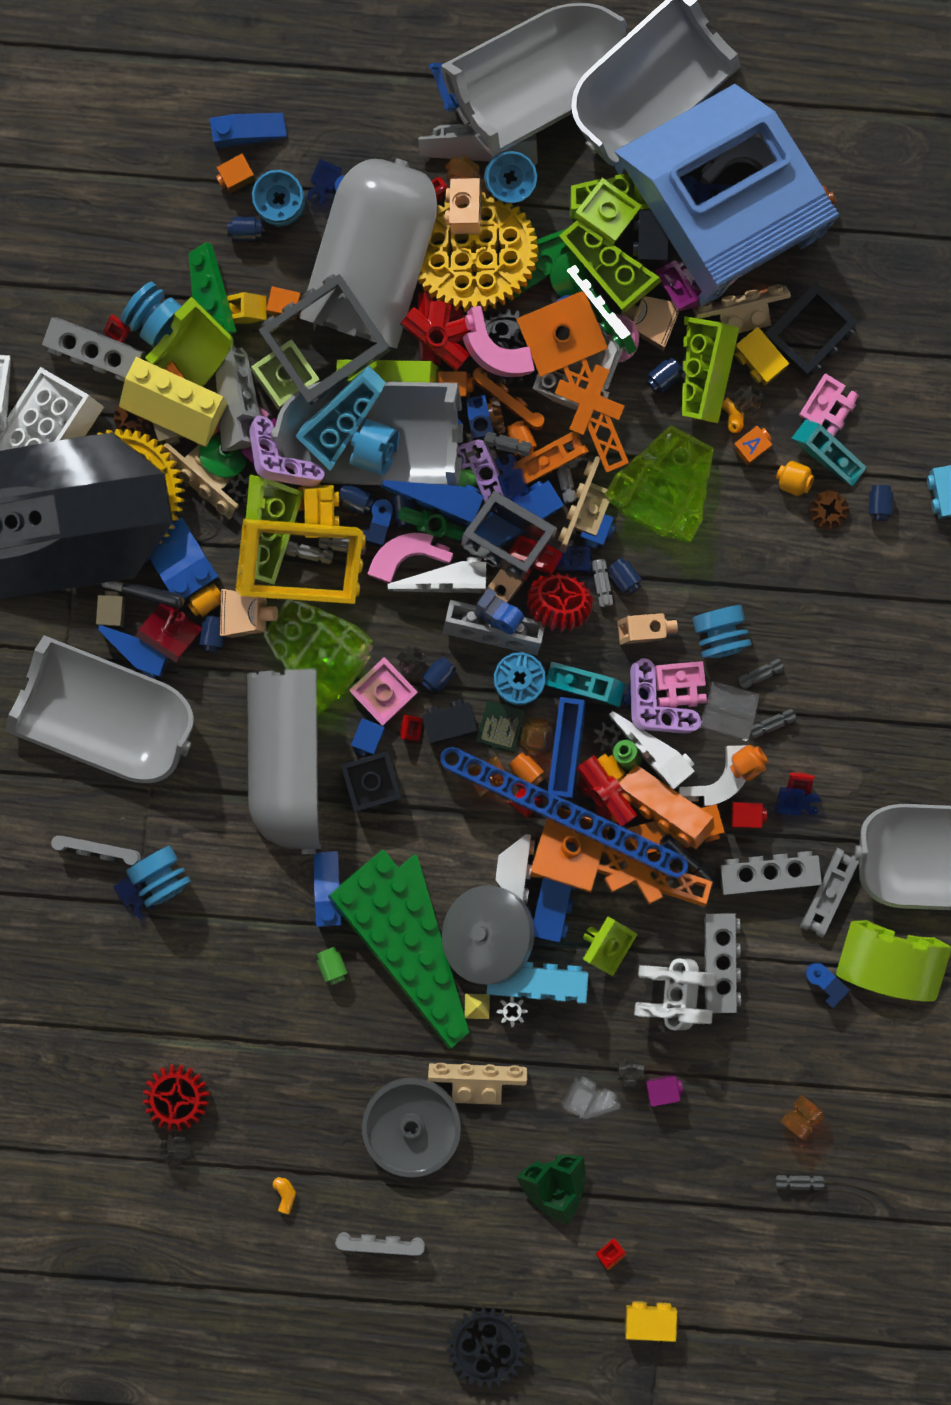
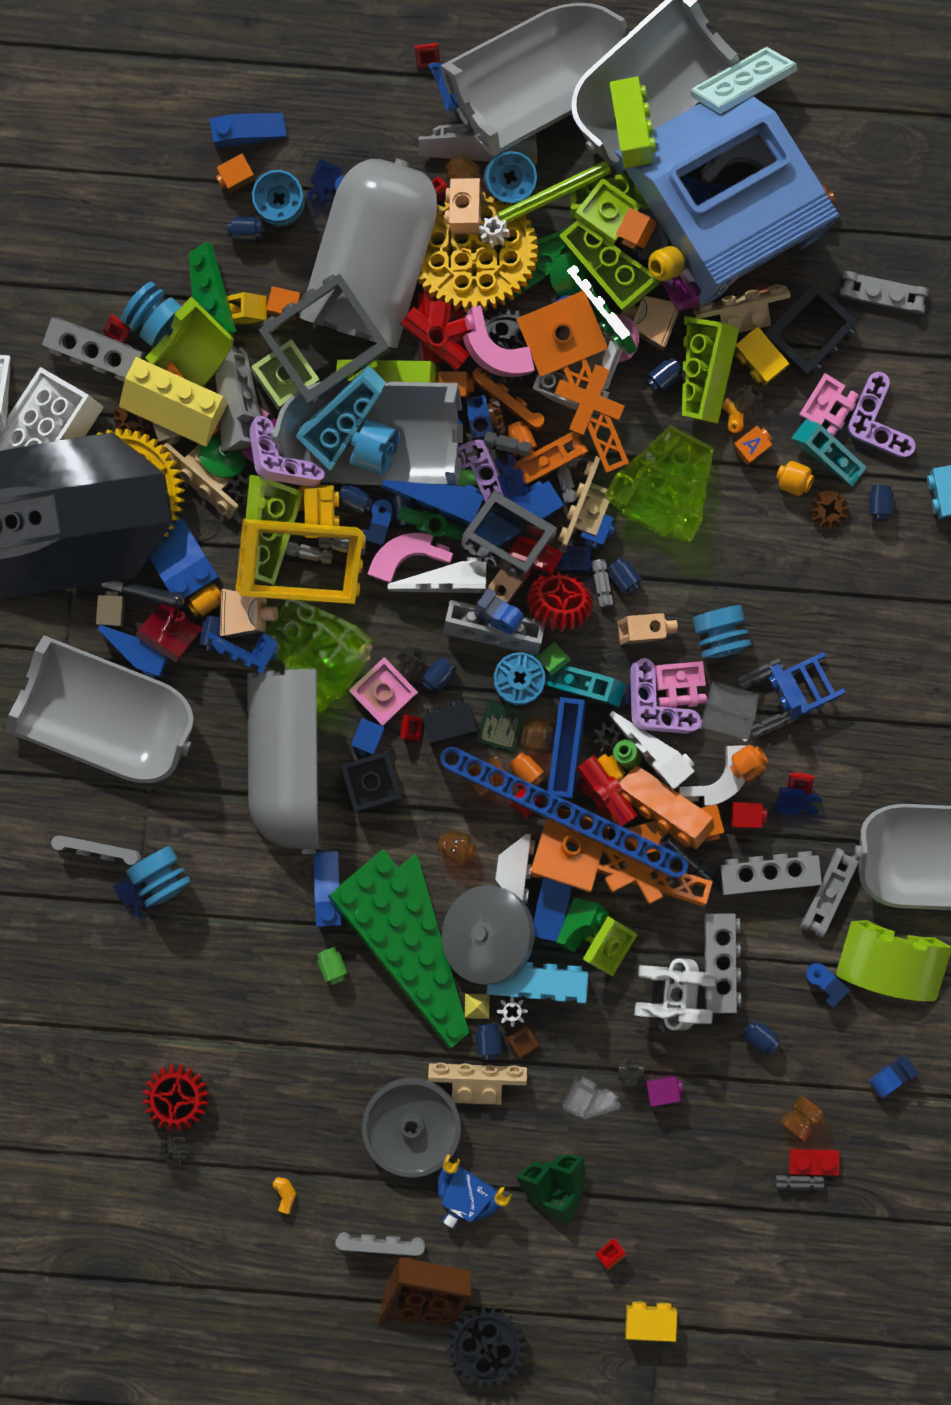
(263, 651): none -> blue plate
(425, 1292): none -> reddish brown wedge
(426, 55): none -> red slope
(456, 846): none -> clear orange head
(467, 1195): none -> blue torso
(488, 233): none -> white gear
(489, 1041): none -> dark blue brick
(523, 1041): none -> reddish brown tile
(553, 658): none -> bright green tile
(555, 192): none -> lime axle
(581, 922): none -> green arch
(632, 123): none -> lime wedge
(636, 229): none -> orange brick
(666, 263): none -> yellow head
(743, 80): none -> light aqua tile
(761, 1037): none -> dark blue brick
(791, 695): none -> blue plate
(814, 1162): none -> red plate
(871, 426): none -> lavender beam
(884, 292): none -> light grey plate
(893, 1076): none -> leg

